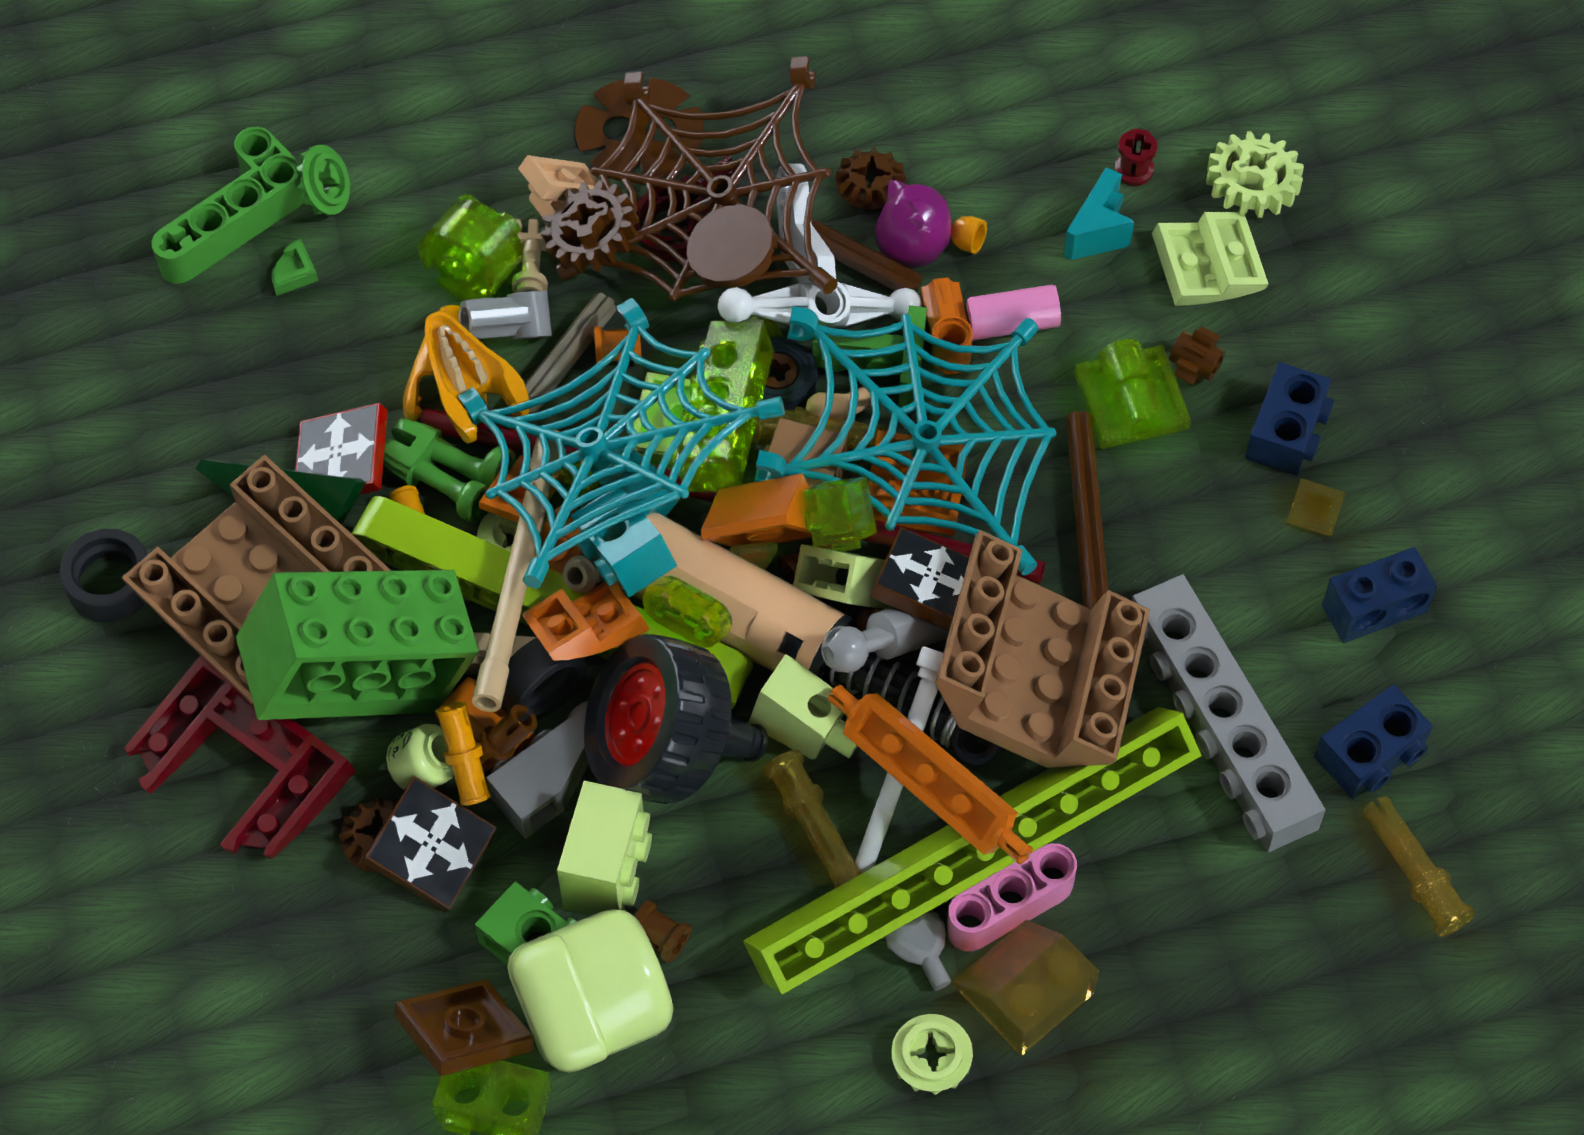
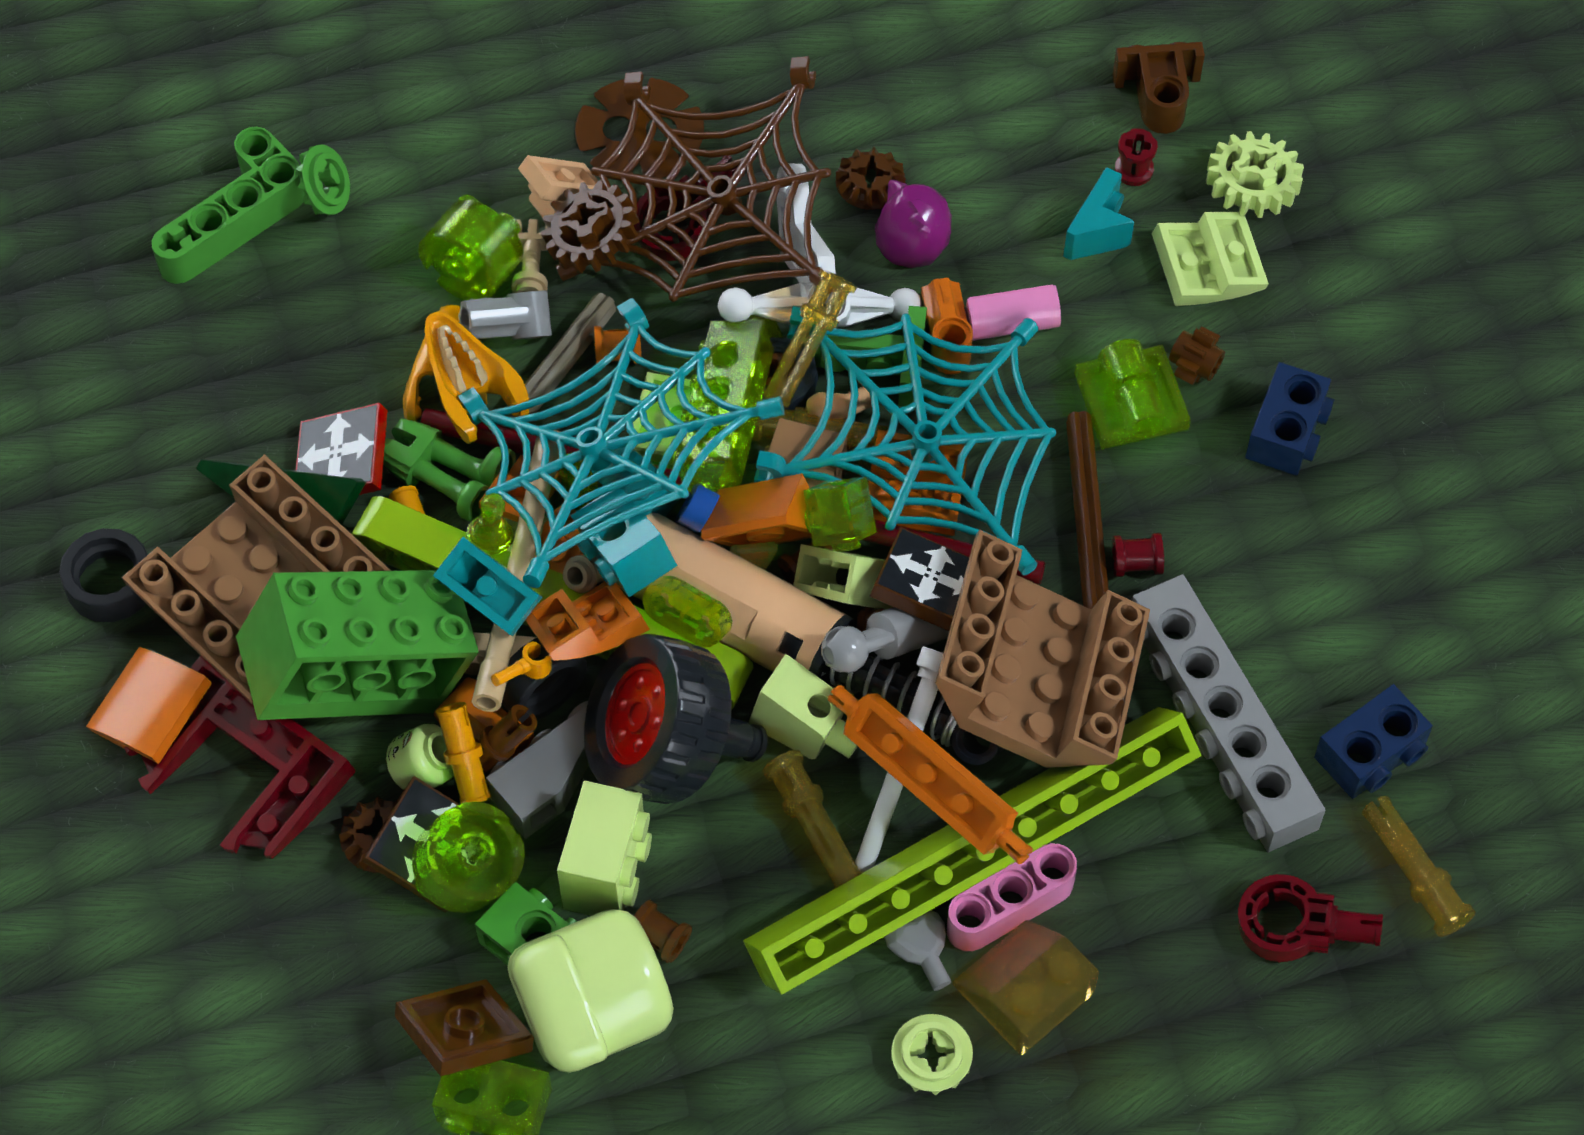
(149, 704): none -> orange slope
(293, 269): bright green tile -> none
(487, 586): none -> teal slope
(490, 529): none -> clear neon green piece
(491, 843): none -> clear neon green brick
(525, 665): none -> light orange hand
(697, 508): none -> blue beam
(731, 246): tile -> none
(813, 313): none -> clear yellow pin
(867, 260): reddish brown axle -> none
(969, 233): light orange hinge -> none
(1138, 555): none -> dark red bush
(1160, 80): none -> reddish brown pin
(1316, 507): clear yellow slope -> none
(1320, 923): none -> dark red pin
(1379, 594): dark blue brick -> none

